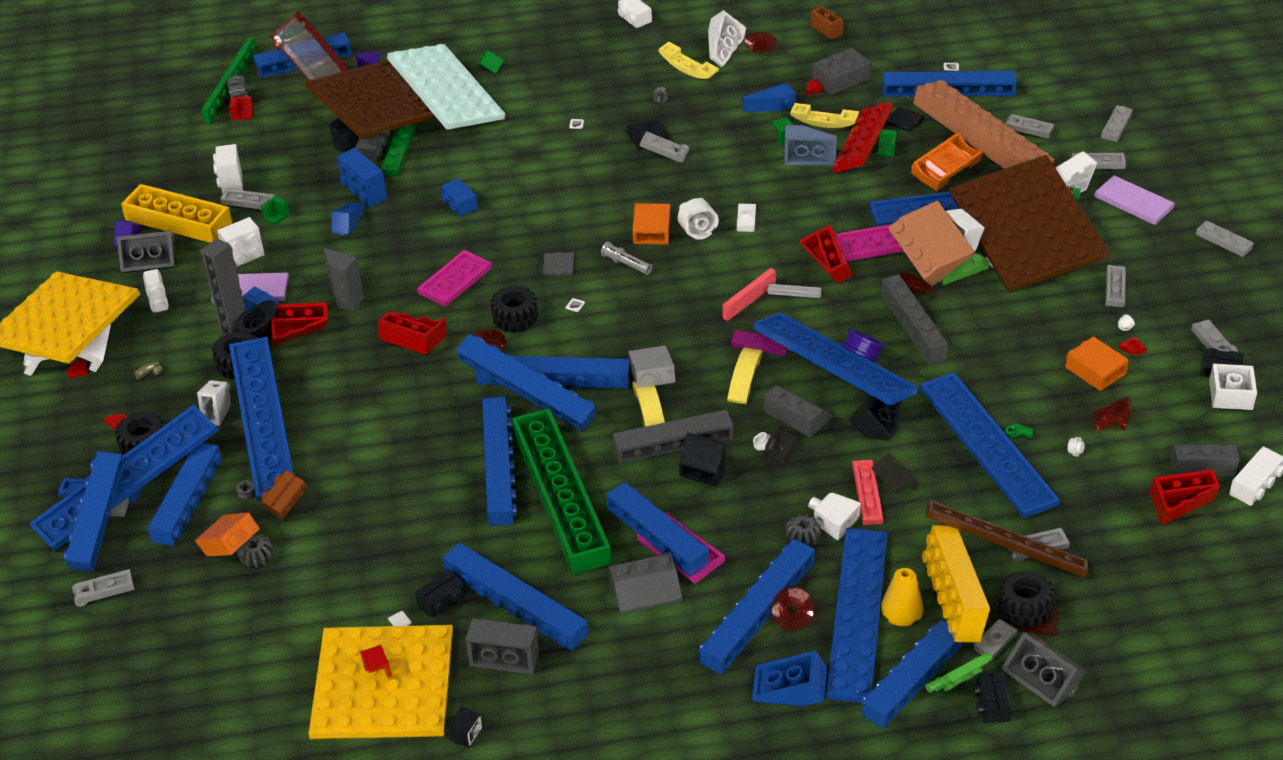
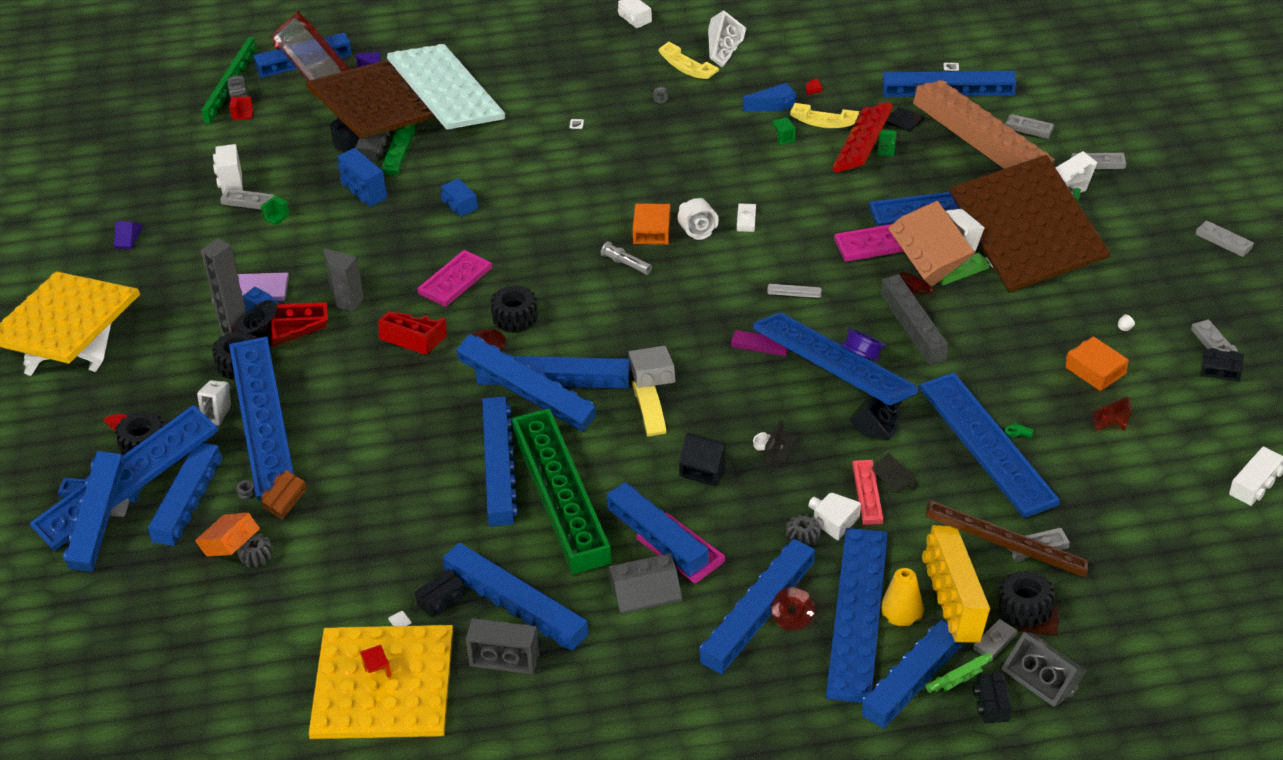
(78, 368): red tile -> none
(102, 587): light grey plate -> none
(146, 251): dark grey slope -> none
(147, 368): olive arm -> none
(155, 290): white brick -> none
(176, 213): yellow brick -> none
(244, 240): white brick -> none
(346, 218): blue slope -> none
(464, 727): black brick -> none
(489, 61): green panel -> none
(558, 264): dark grey piece -> none
(575, 305): white sticker -> none
(638, 130): black plate -> none
(664, 147): light grey plate -> none
(670, 436): dark grey brick -> none
(743, 375): light yellow slope -> none
(748, 294): coral tile -> none
(760, 41): clear red dish -> none
(791, 680): blue slope -> none
(795, 410): dark grey slope -> none
(809, 146): sand blue slope -> none
(827, 22): dark orange brick -> none
(828, 252): red wedge -> none
(841, 71): dark grey brick -> none
(945, 161): orange piece -> none
(1076, 446): white plate -> none
(1115, 286): light grey tile -> none
(1116, 123): light grey plate -> none
(1132, 346): red tile -> none
(1134, 200): lavender tile -> none
(1182, 493): red wedge -> none
(1202, 457): dark grey slope -> none
(1233, 386): white brick -> none

